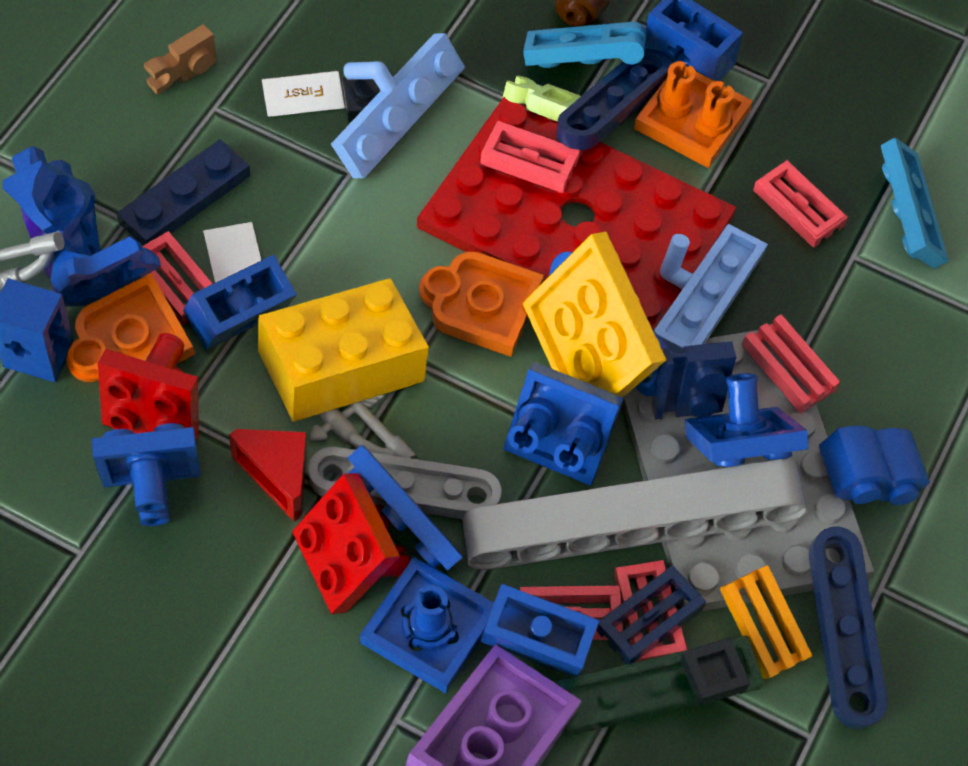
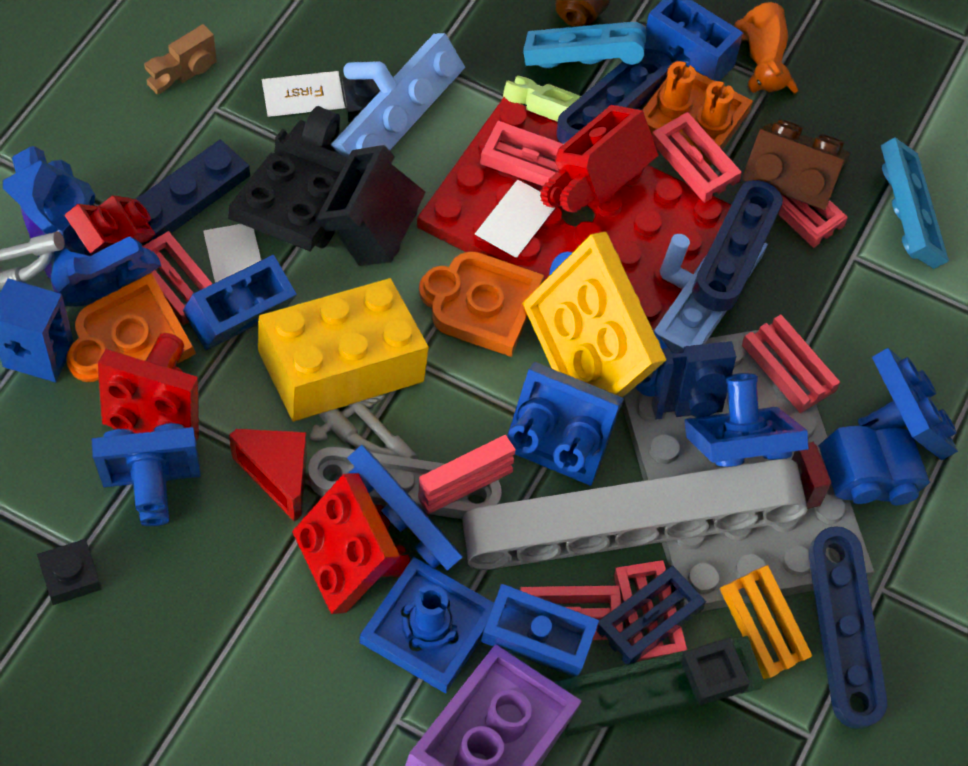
(69, 572): none -> black plate
(110, 222): none -> red slope
(294, 183): none -> black plate
(371, 205): none -> black hips
(466, 474): none -> coral tile
(515, 219): none -> white sticker
(600, 159): none -> red hinge
(710, 182): none -> coral tile
(737, 246): none -> dark blue plate
(767, 37): none -> orange animal
(796, 163): none -> reddish brown bracket
(812, 474): none -> dark red tile
(911, 406): none -> blue plate

